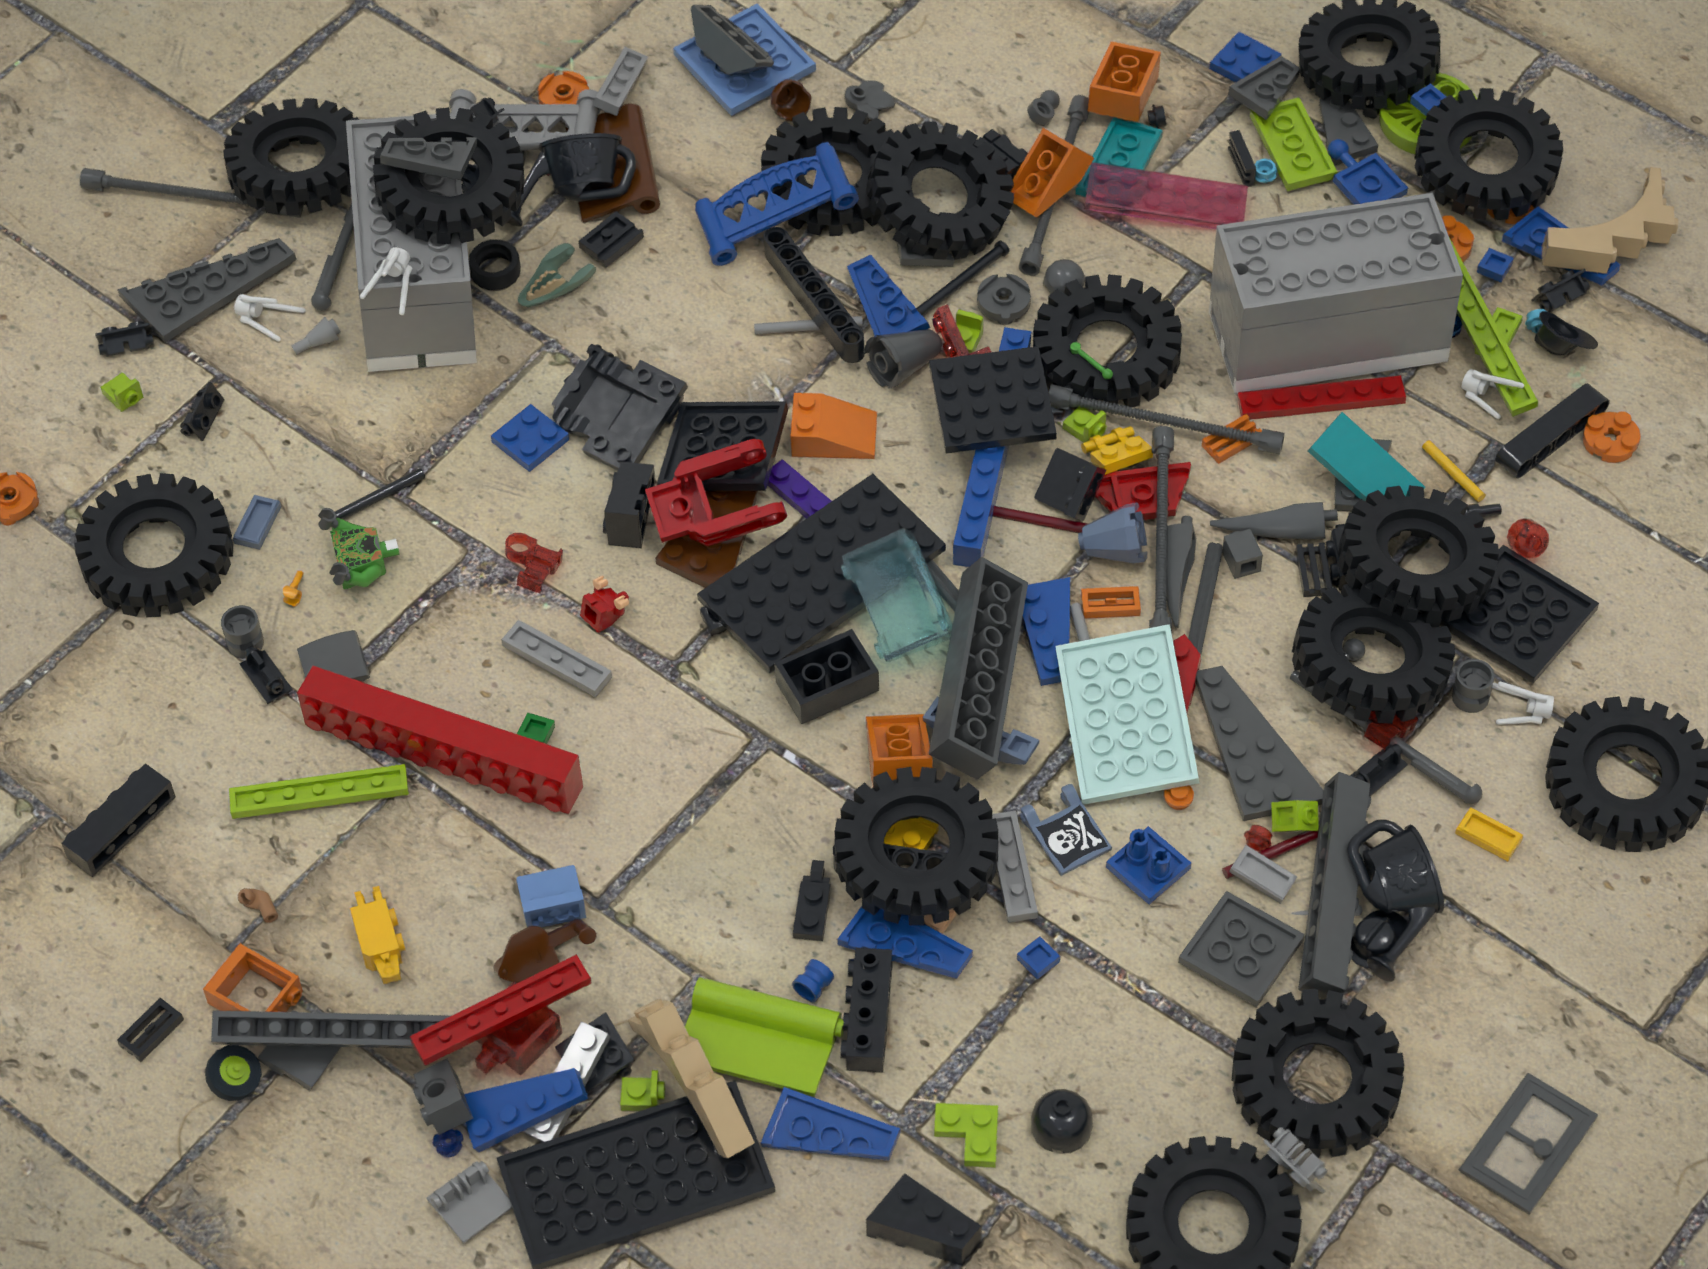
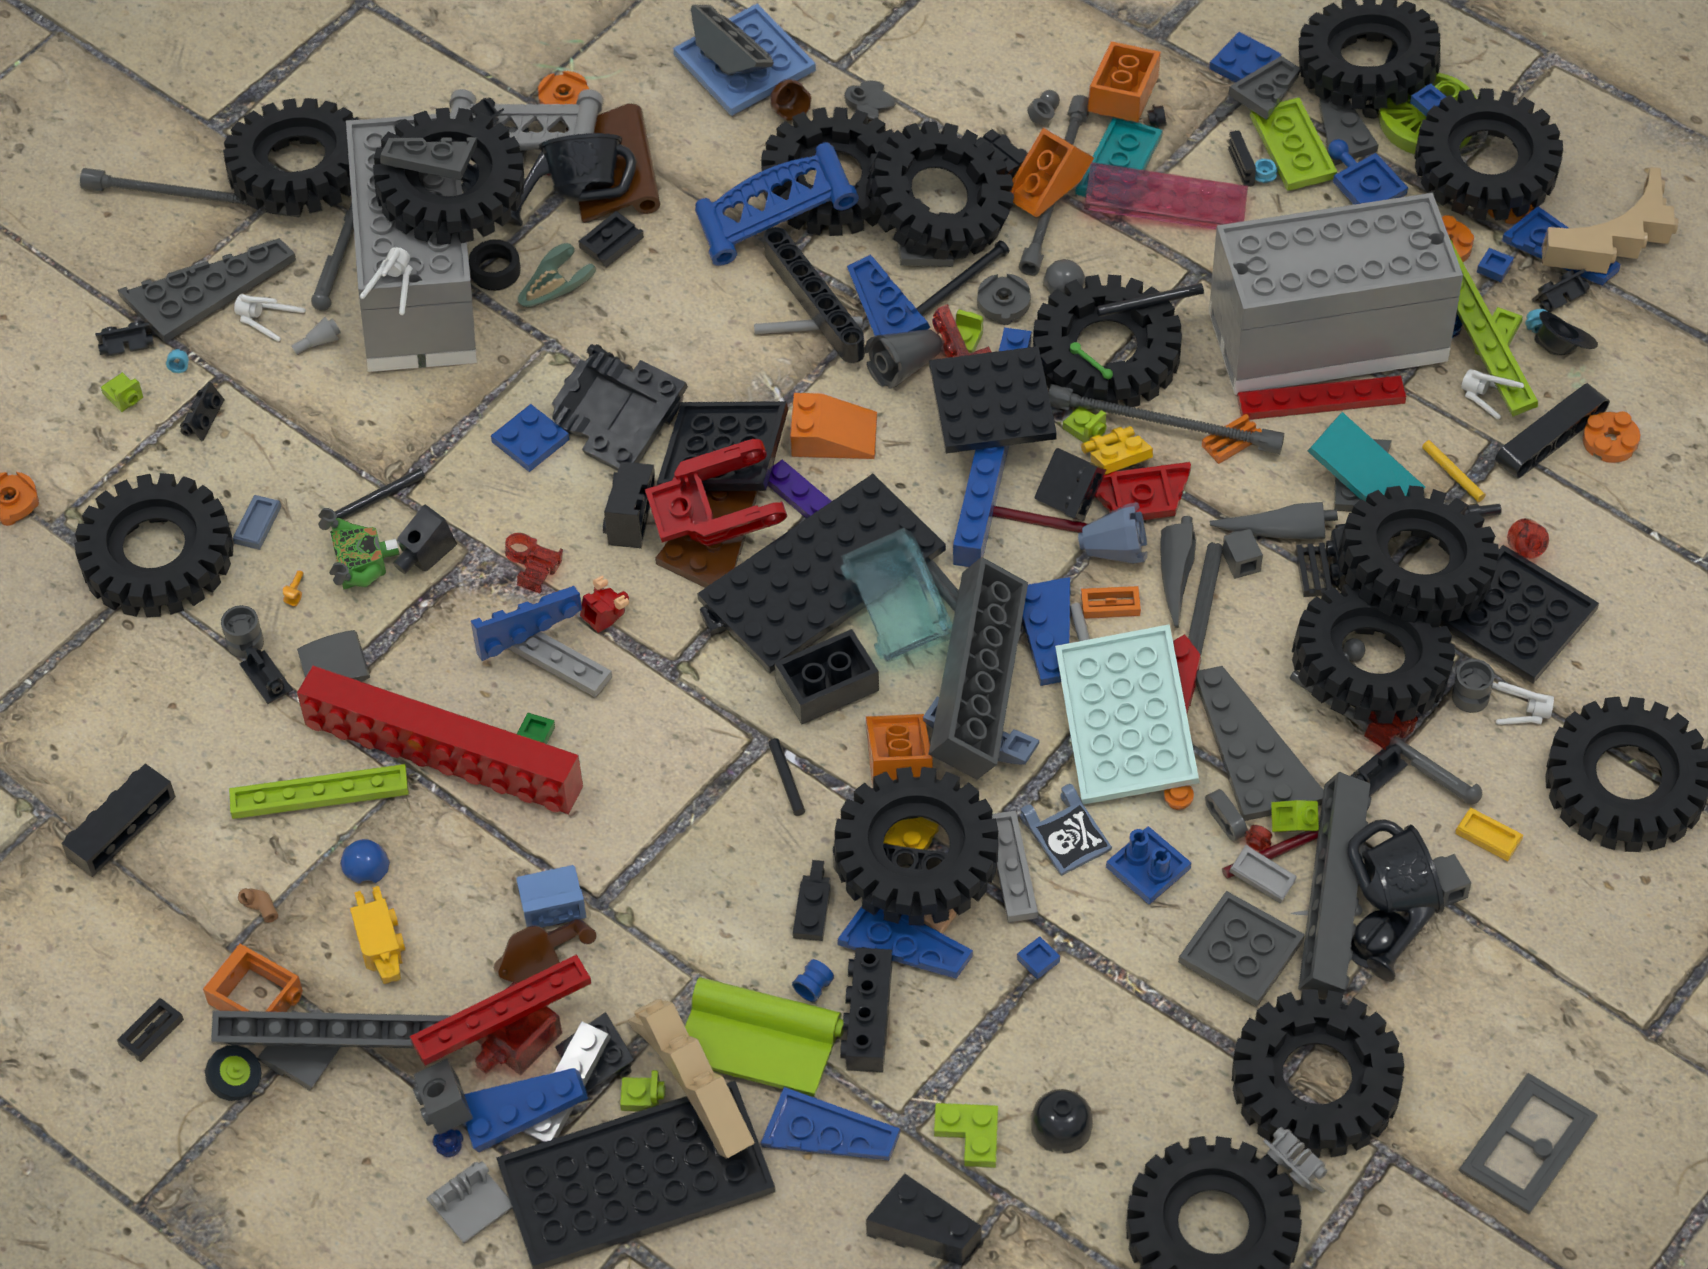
(182, 365): none -> medium azure hinge
(364, 861): none -> blue hair
(424, 541): none -> black torso
(516, 626): none -> blue wing
(620, 81): light grey plate -> none
(786, 777): none -> black bar
(1149, 300): none -> black bar
(1161, 446): dark grey hose -> none
(1226, 815): none -> dark grey beam
(1453, 879): none -> dark grey brick

